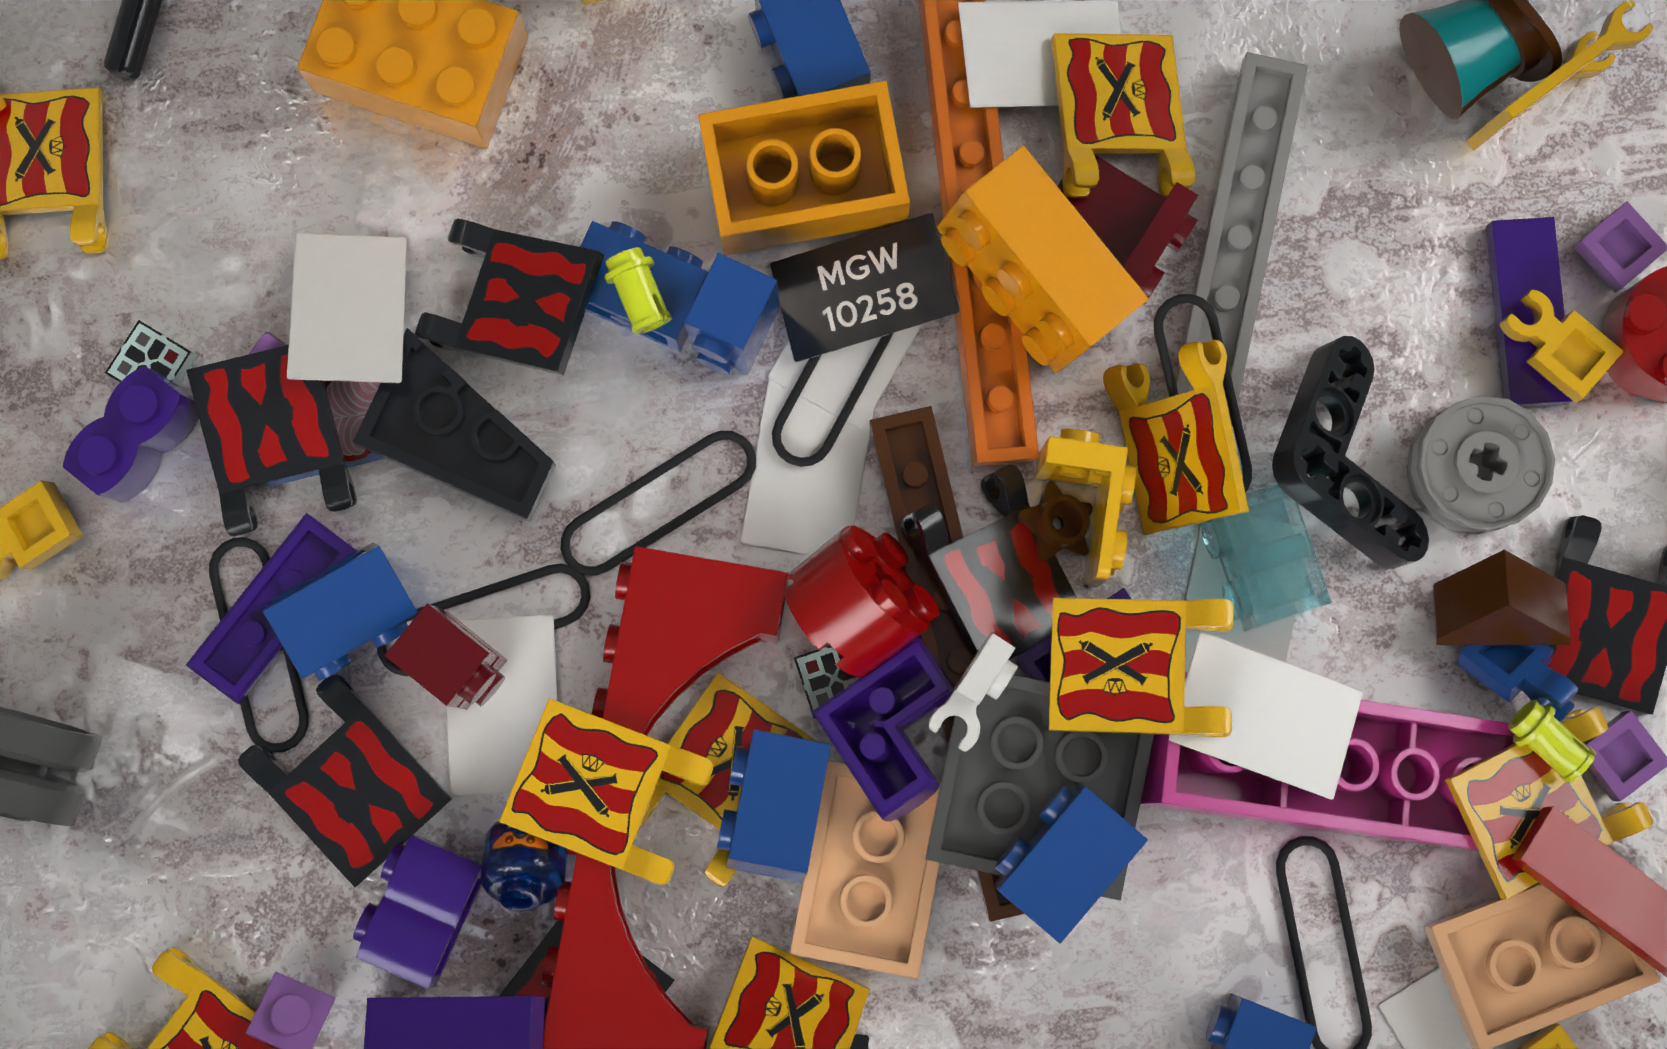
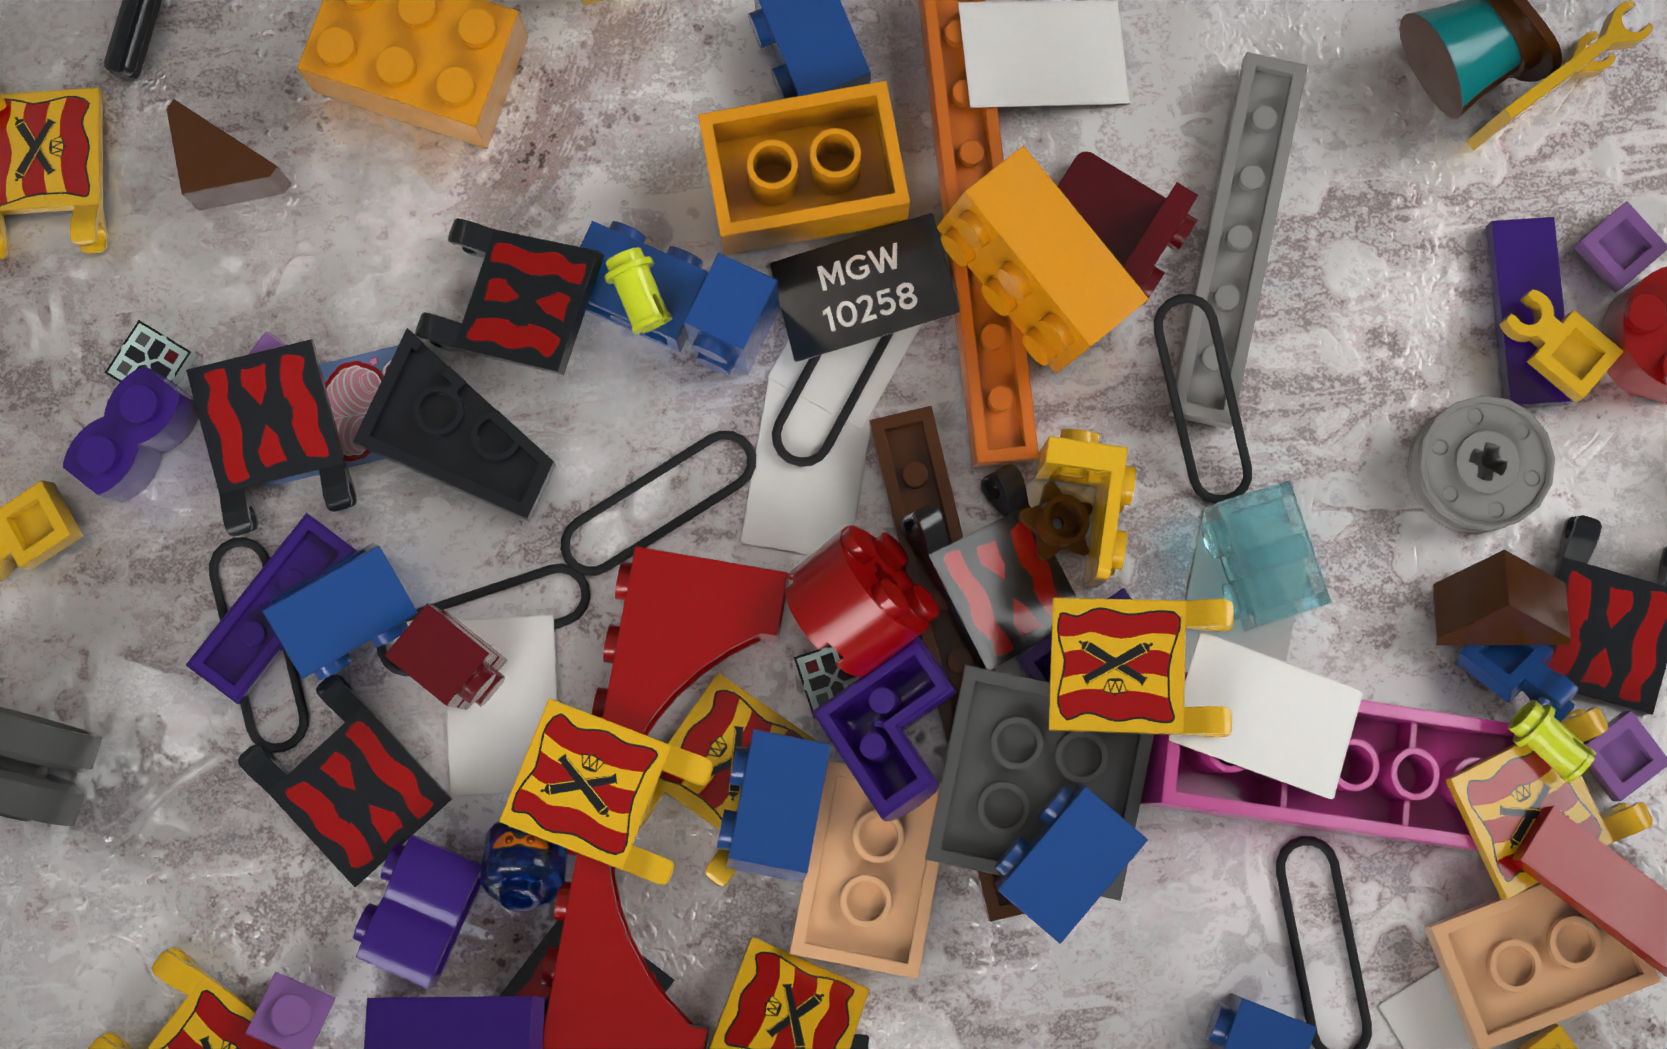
(216, 166): none -> reddish brown slope
(347, 308): white sticker -> none
(985, 675): white plate -> none
(1119, 100): flag -> none
(1180, 443): yellow flag -> none
(1325, 457): black beam -> none

